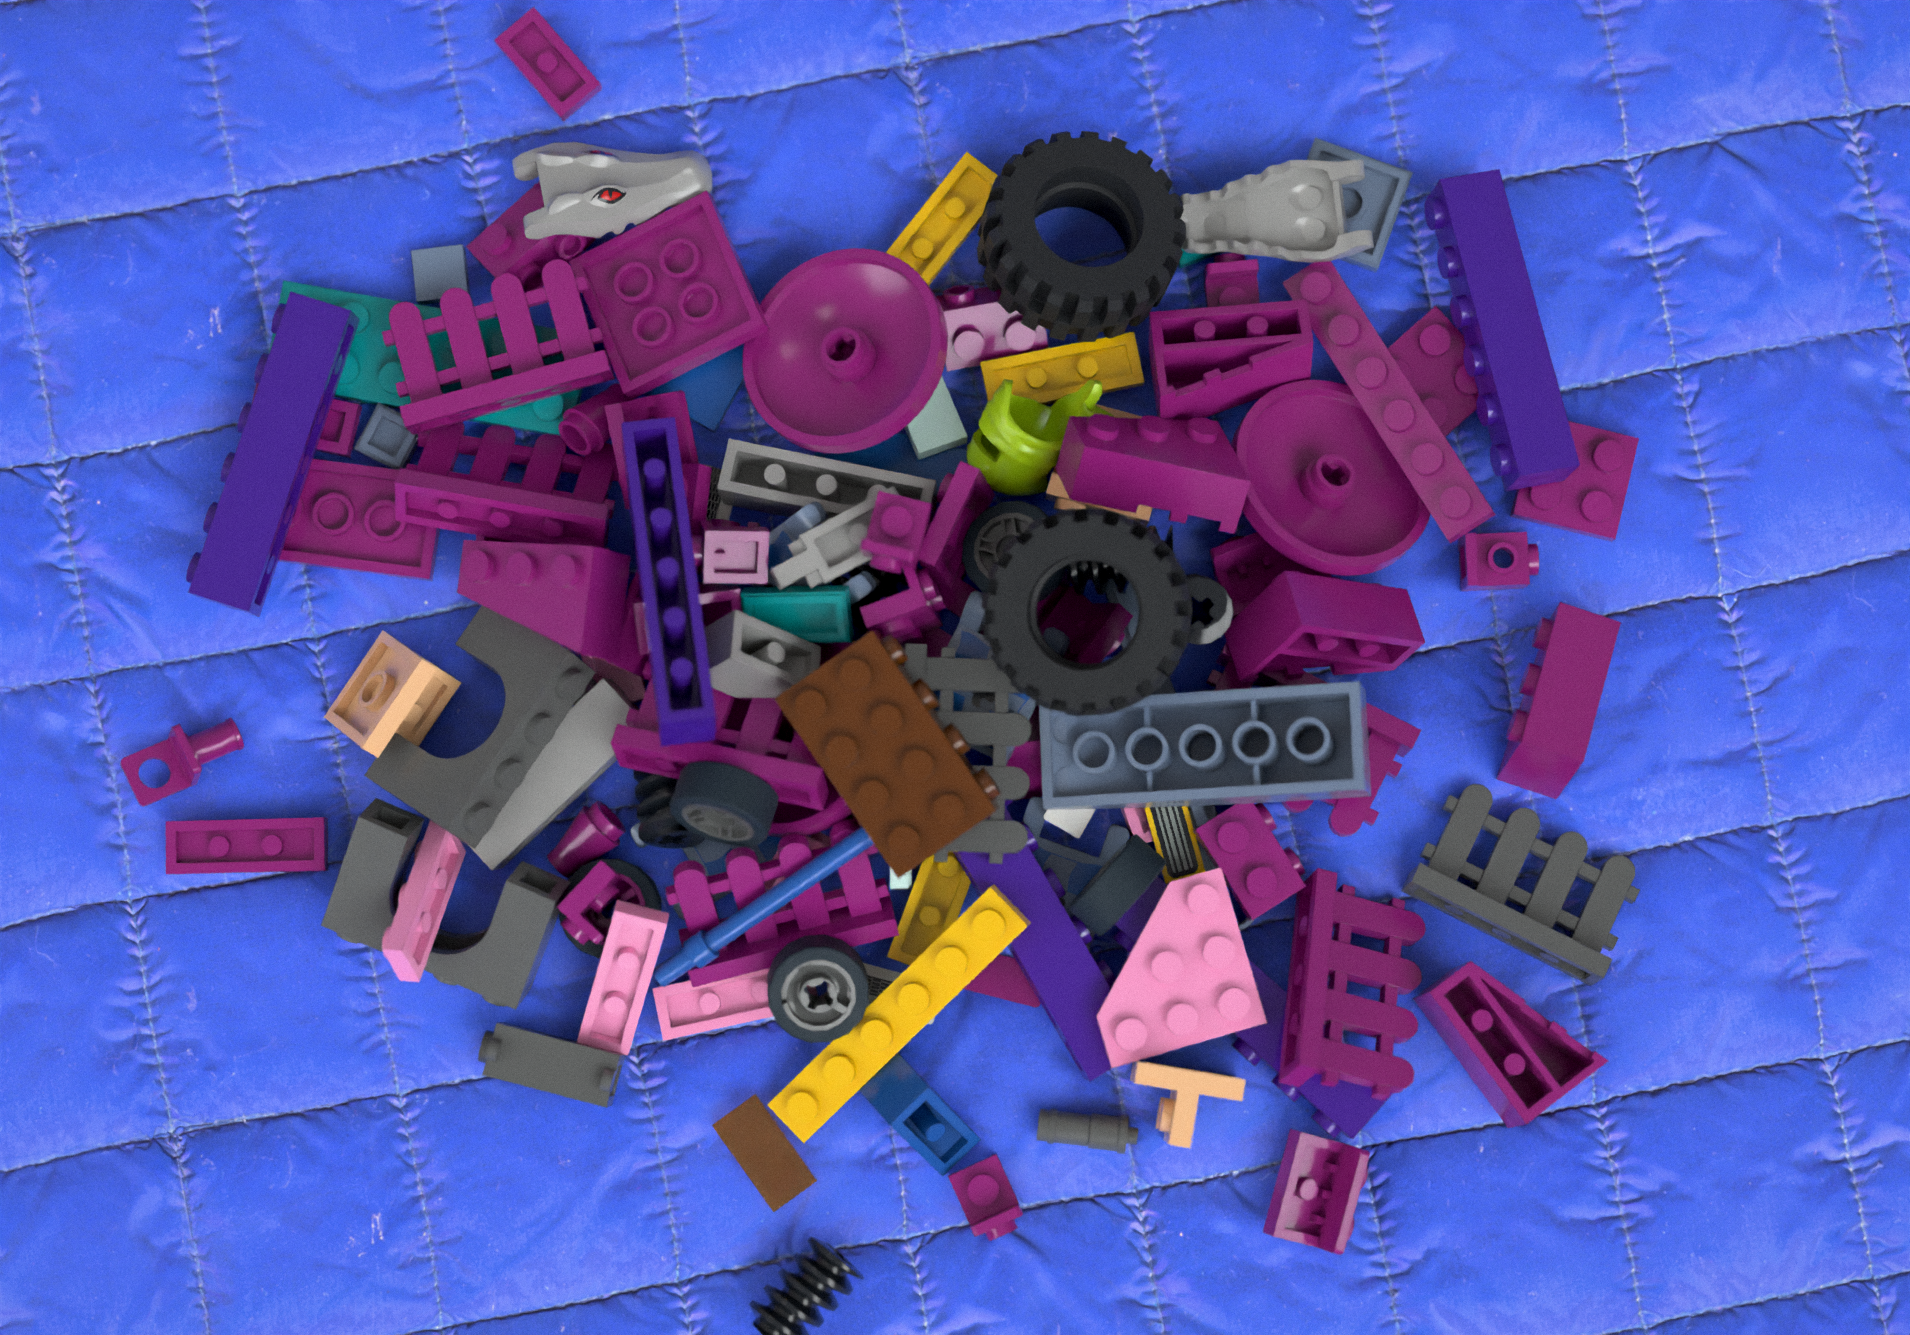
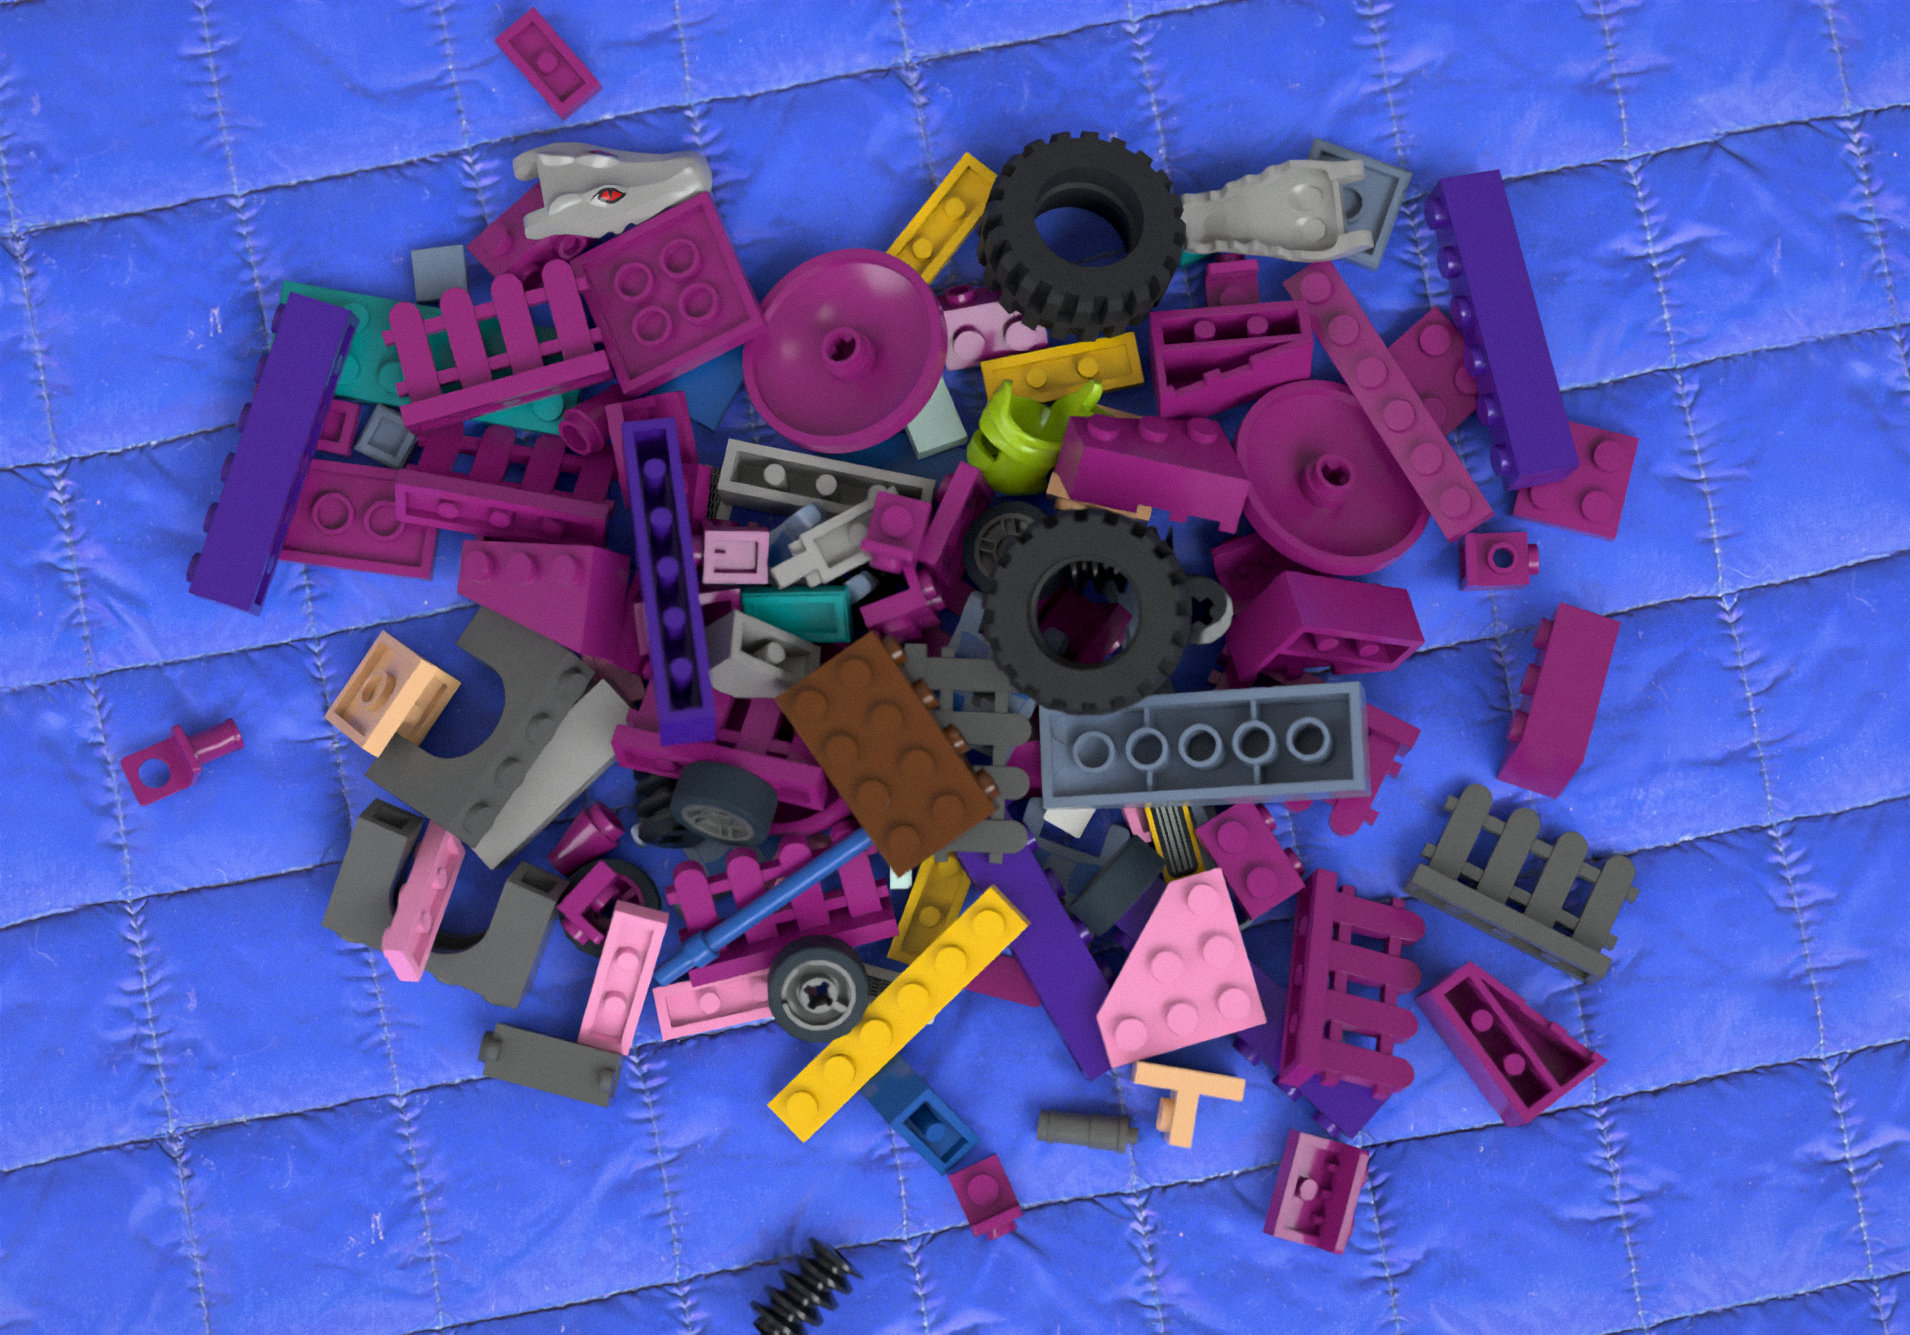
(246, 846): magenta plate -> none
(764, 1152): clear orange tile -> none

